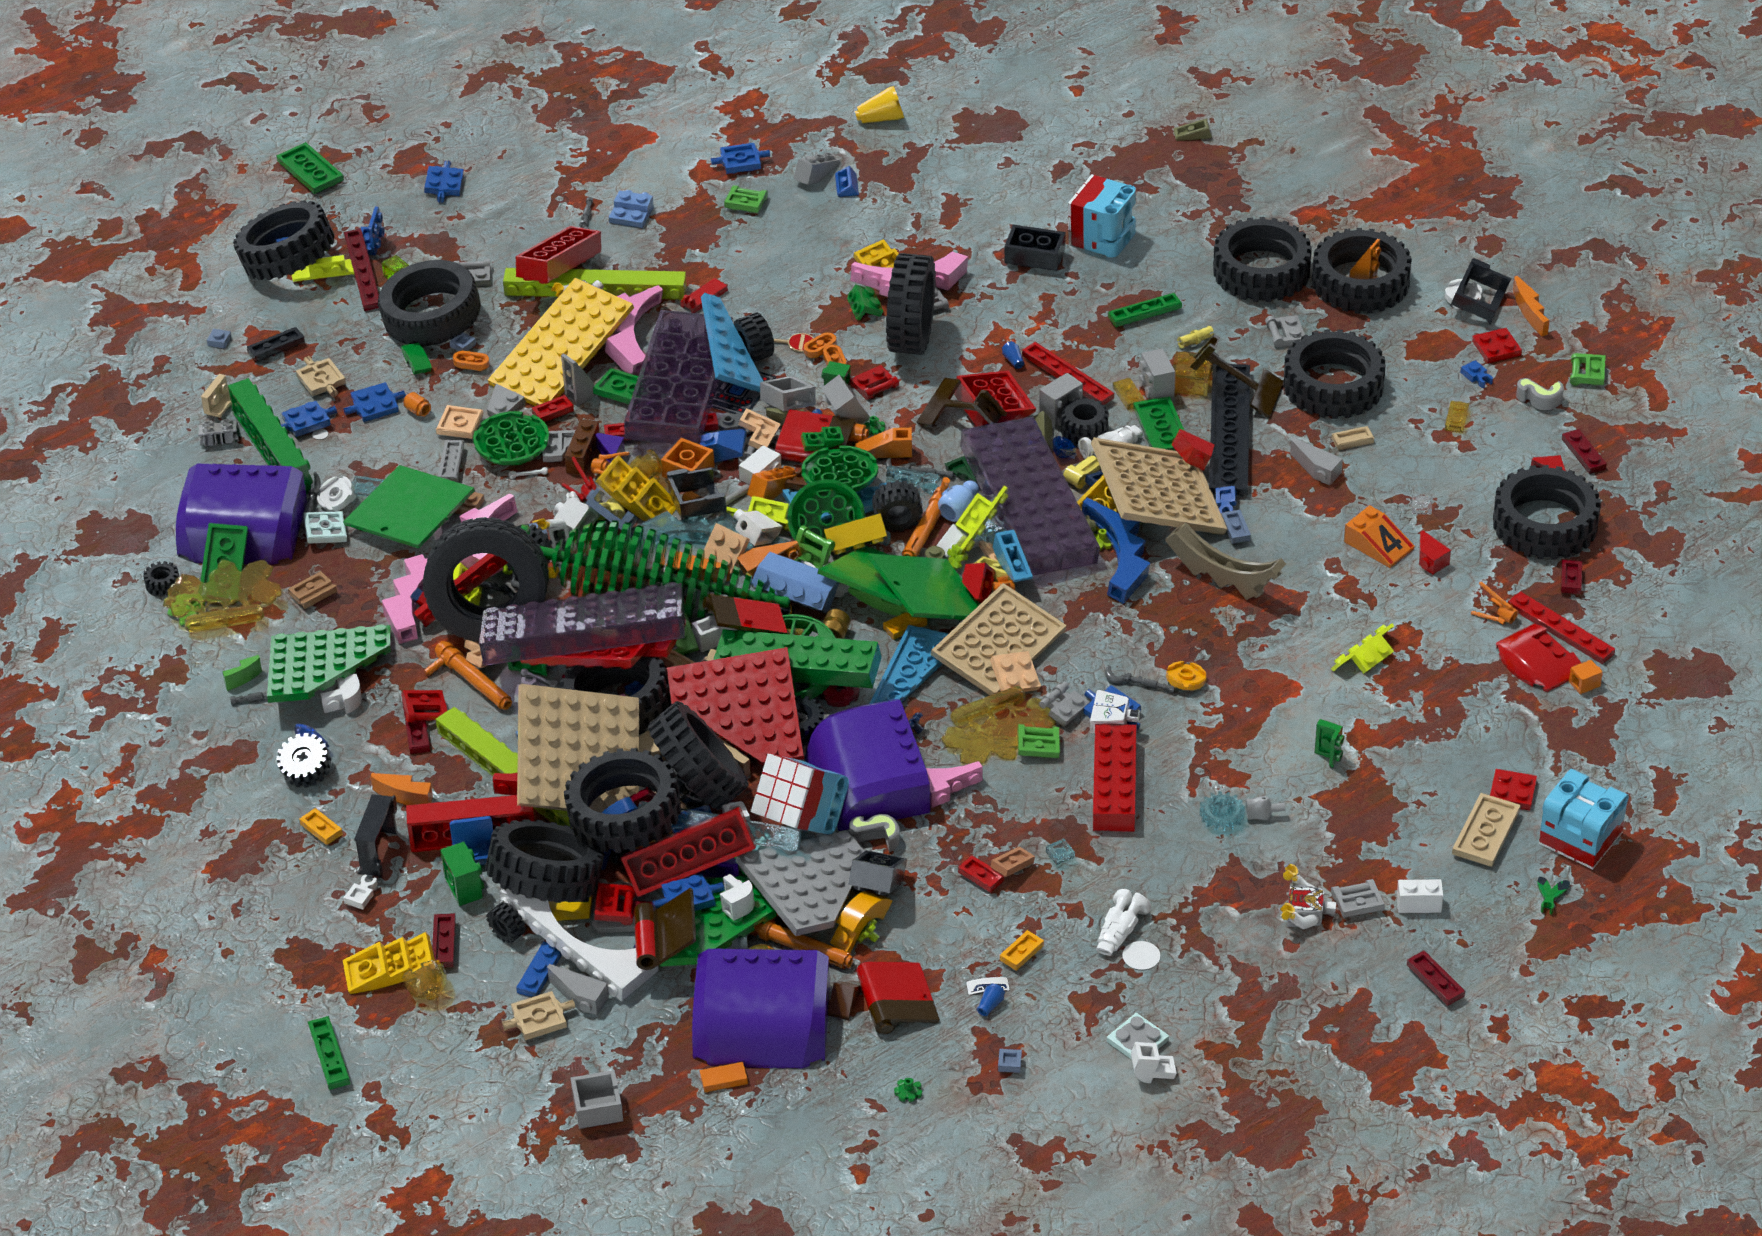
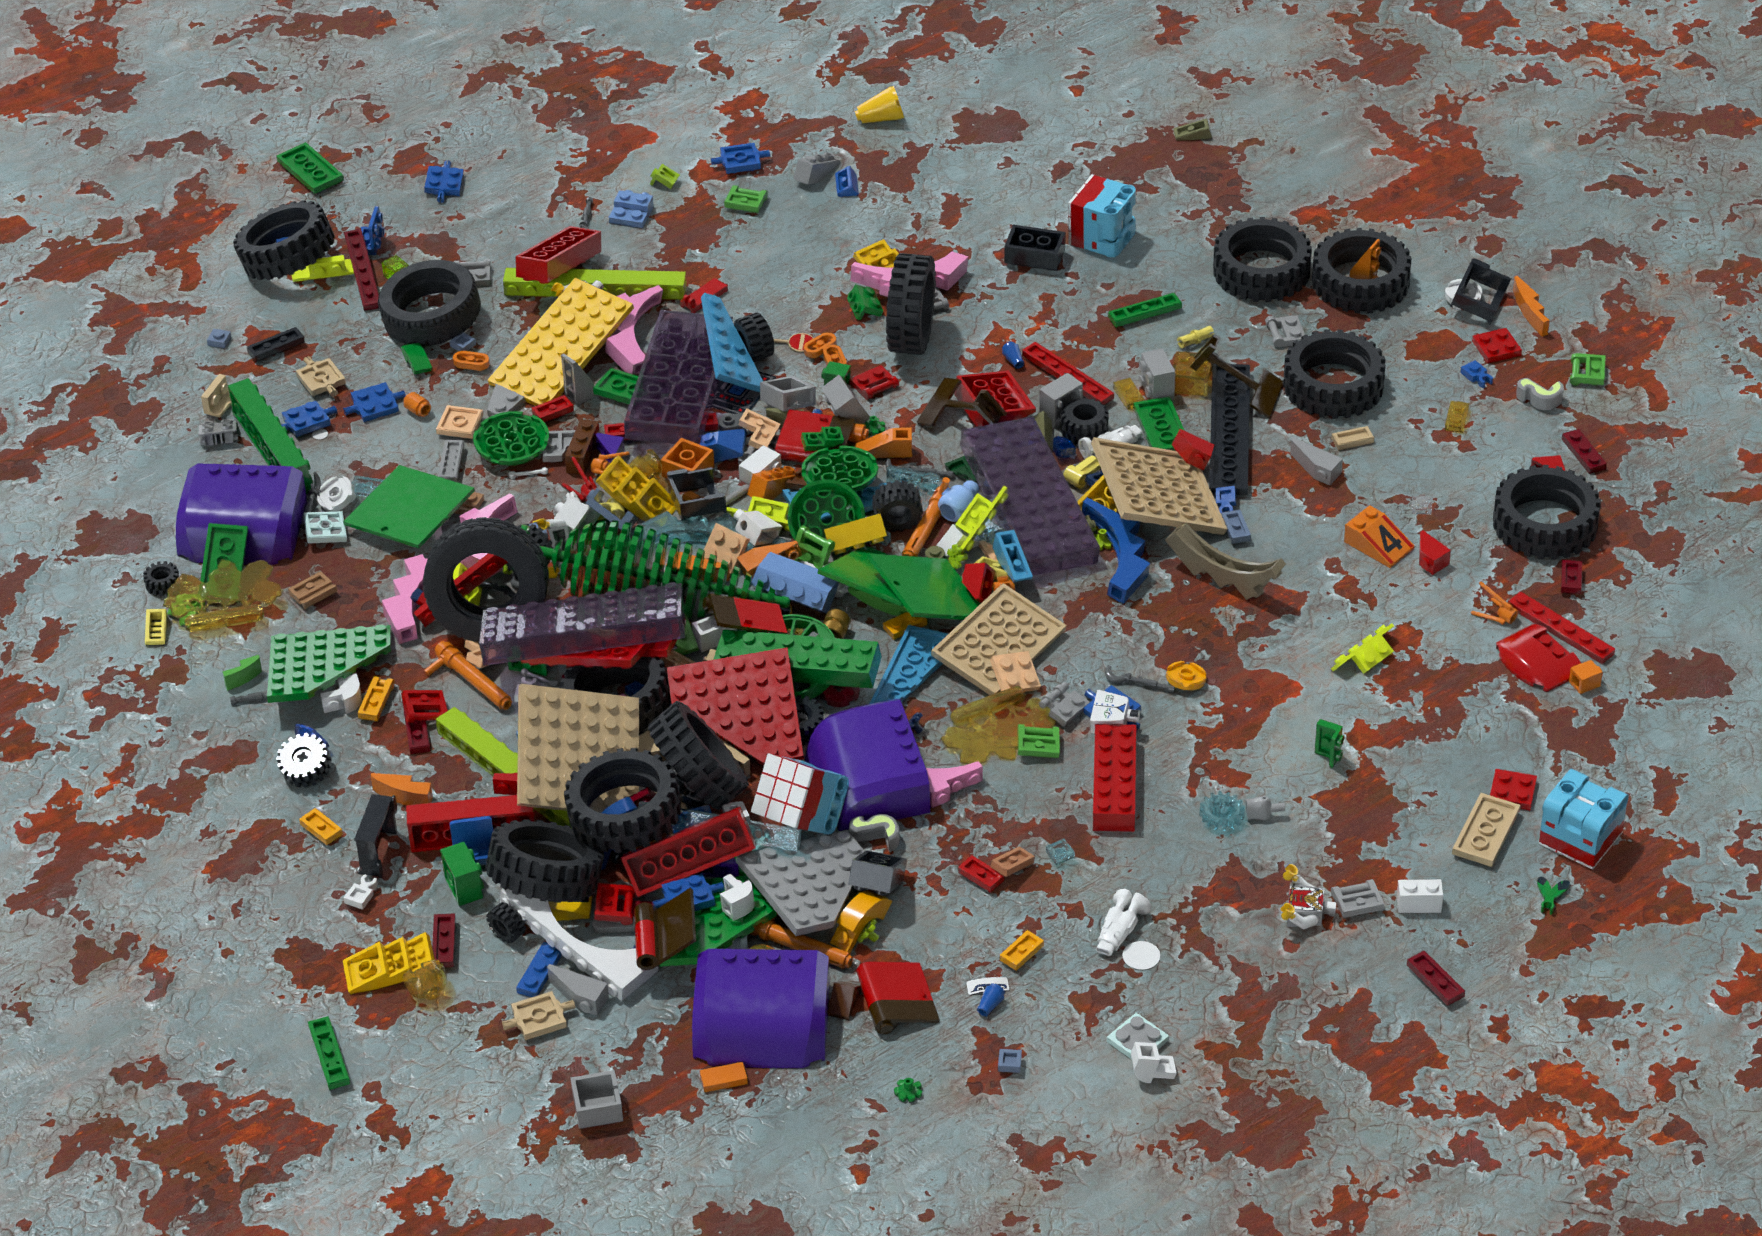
(156, 614): none -> light yellow slope
(375, 698): none -> light orange plate
(665, 176): none -> lime bracket

